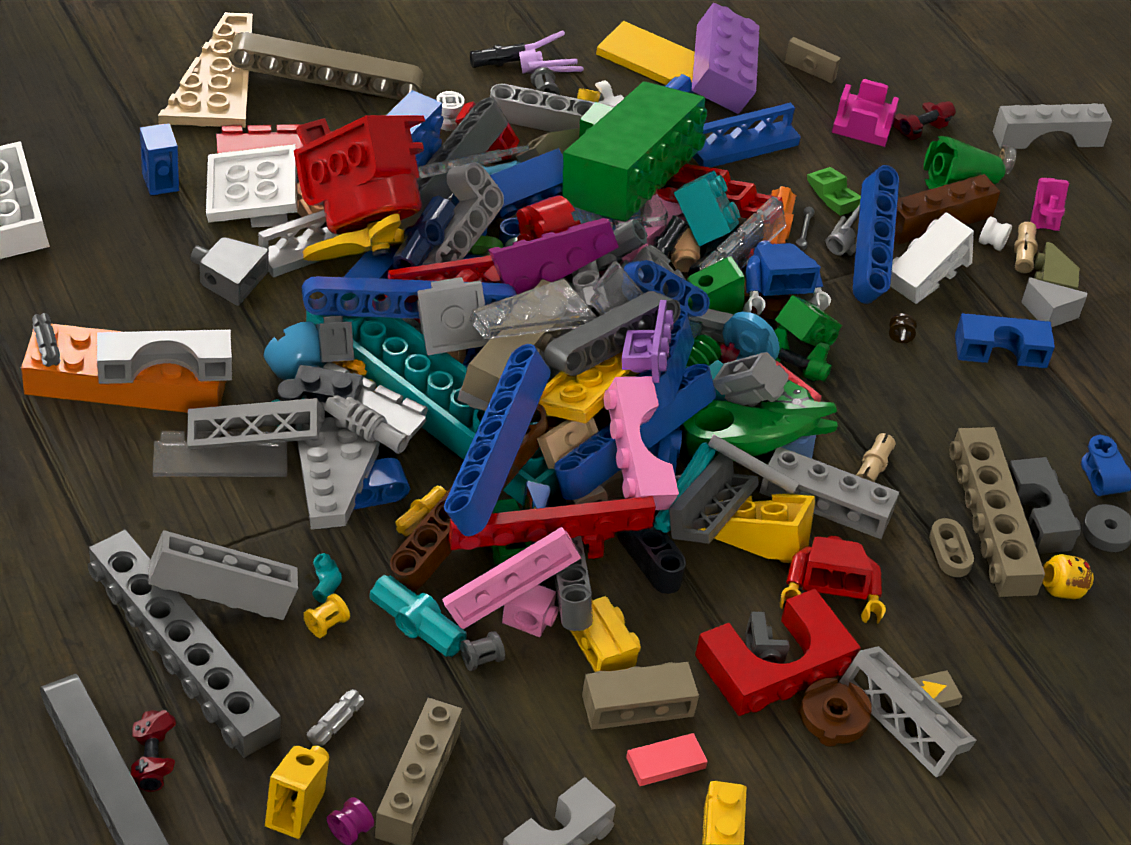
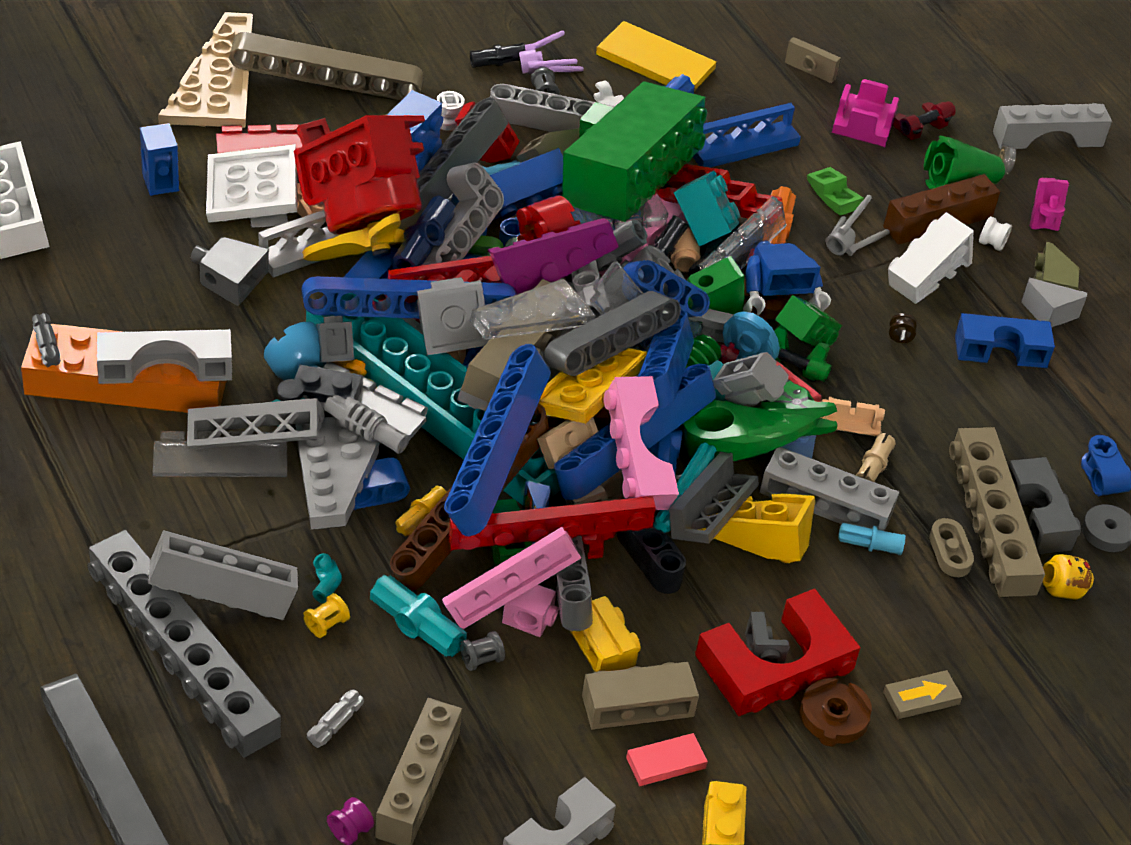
(150, 731): dark red piece -> none
(300, 772): yellow torso -> none
(481, 158): clear windscreen -> none
(589, 95): yellow hinge -> none
(649, 348): medium lavender bracket -> none
(726, 58): medium lavender brick -> none
(753, 464): light grey bar -> none
(802, 243): dark grey hinge -> none
(836, 569): red torso -> none
(862, 420): none -> light nougat hinge
(872, 538): none -> medium azure axle
(876, 234): blue beam -> none
(915, 703): light grey fence -> none
(1024, 258): tan pin -> none

